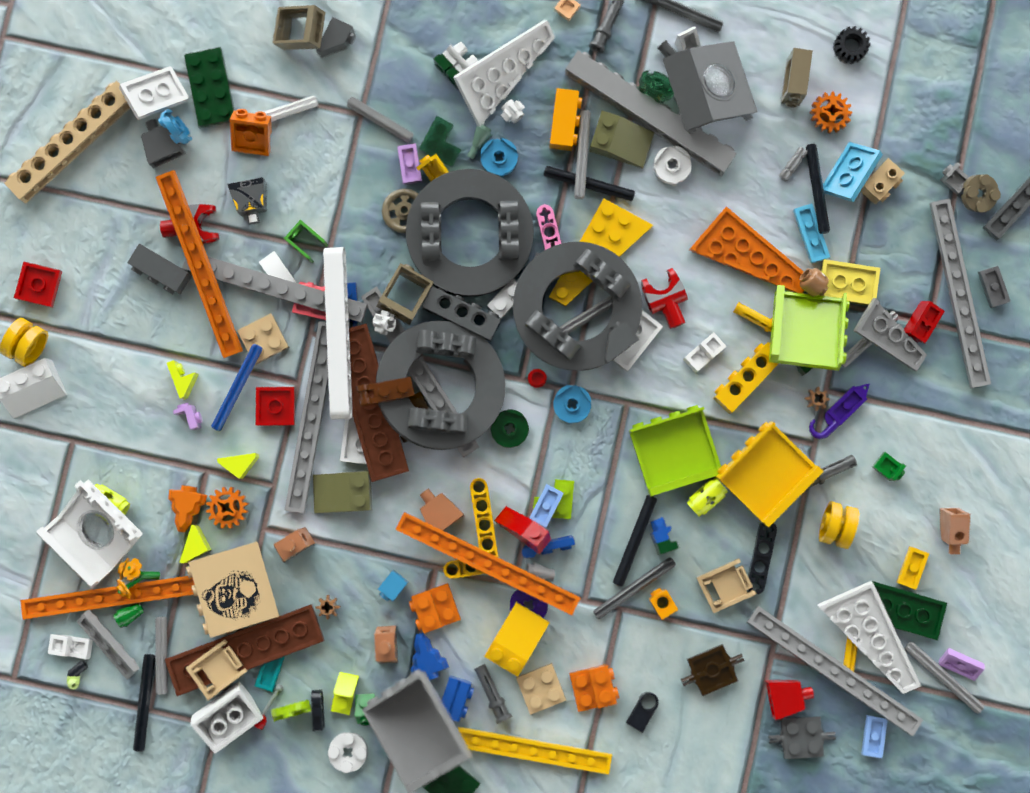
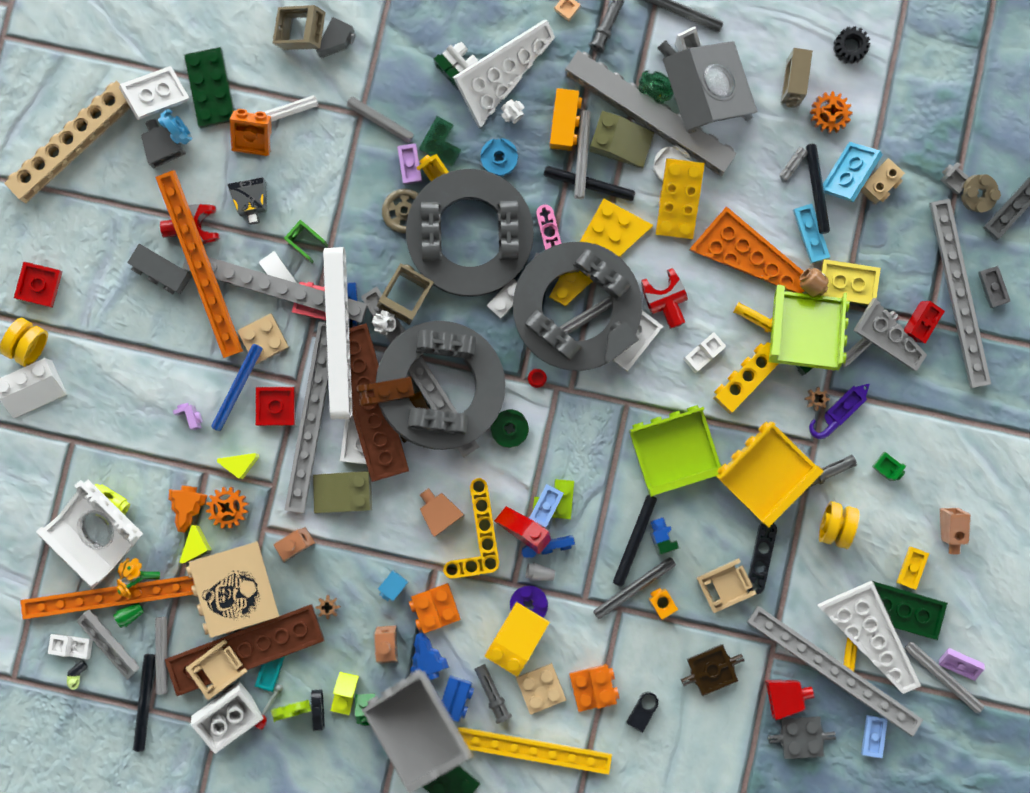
(183, 384): neon yellow slope -> none
(336, 753): white plate -> none
(437, 295): dark grey brick -> none
(481, 136): sand green cone -> none
(488, 563): orange plate -> none
(574, 393): dark azure plate -> none
(679, 198): none -> yellow plate
(698, 500): neon yellow piece -> none

